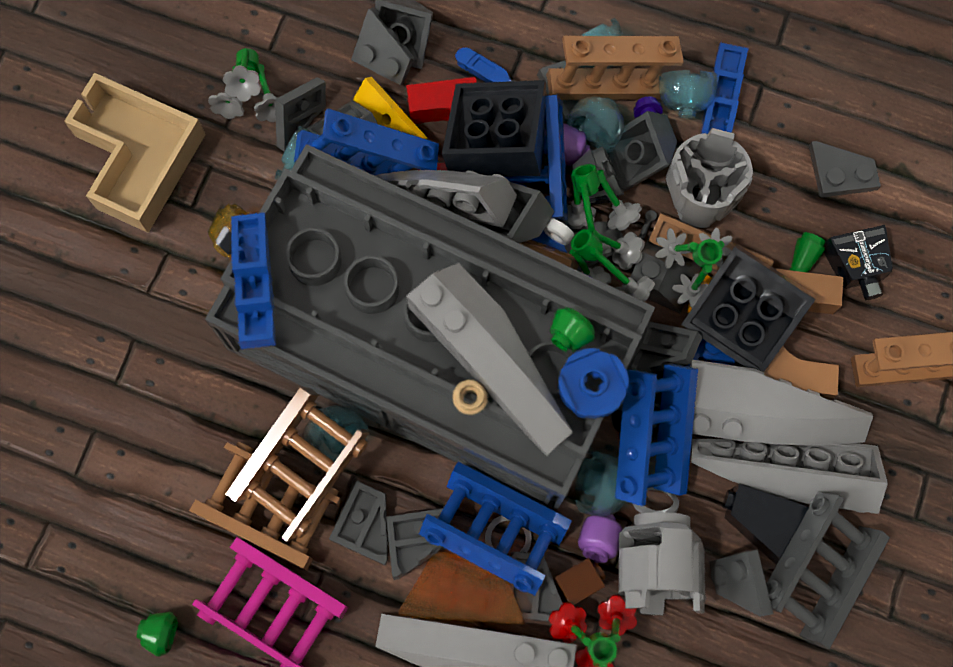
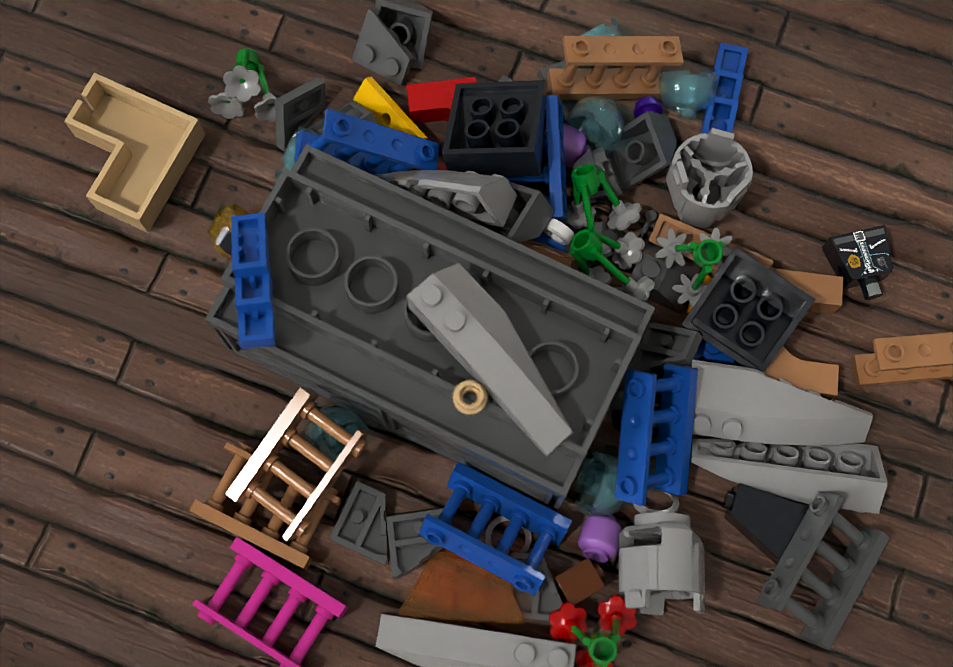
(158, 632): green cone -> none
(481, 66): blue piece -> none
(571, 330): green cone -> none
(600, 365): blue plate -> none
(742, 582): dark grey wing -> none
(807, 252): green cone -> none
(842, 171): dark grey wing -> none

